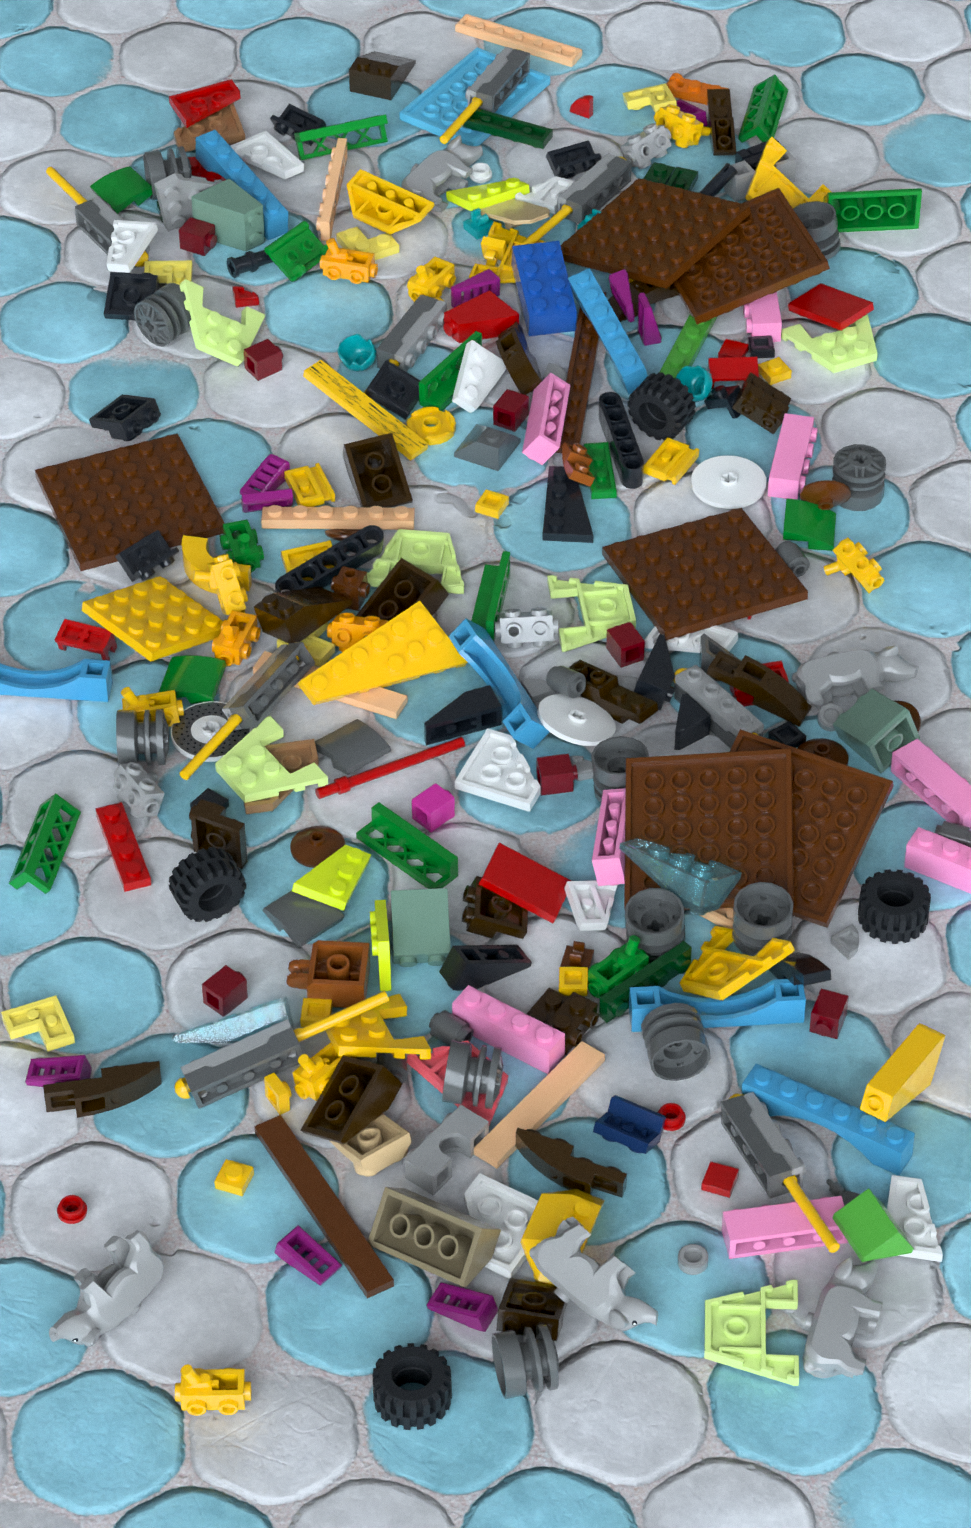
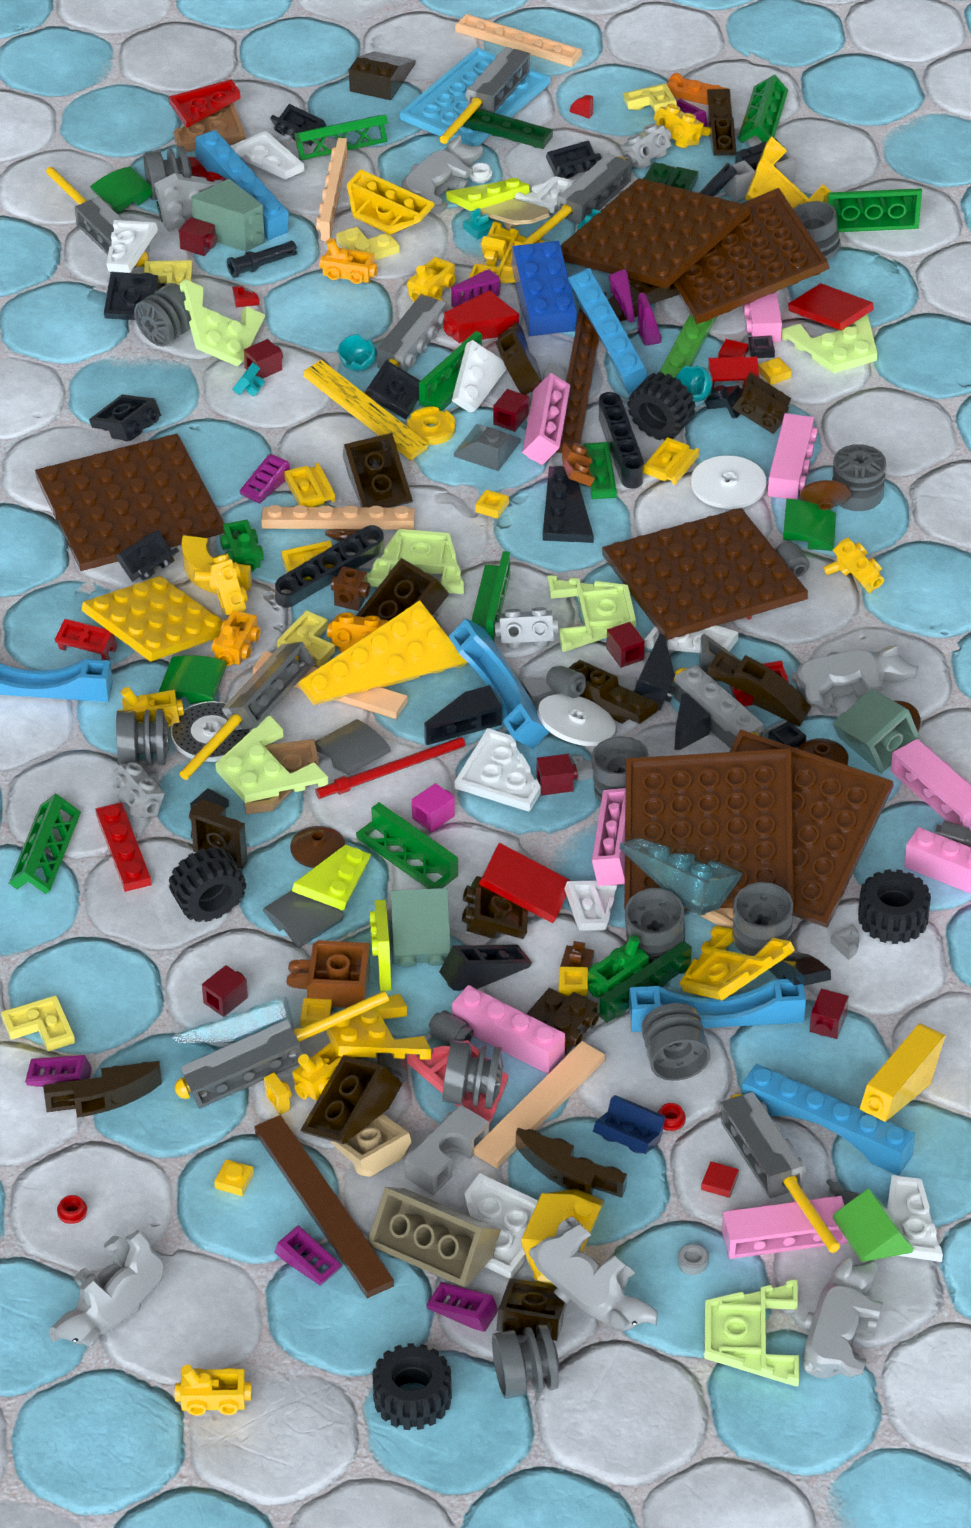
(249, 381): none -> teal tile
(256, 501): magenta tile -> none
(296, 251): green piece -> none
(298, 612): dark brown slope -> none
(828, 715): light grey tile -> none

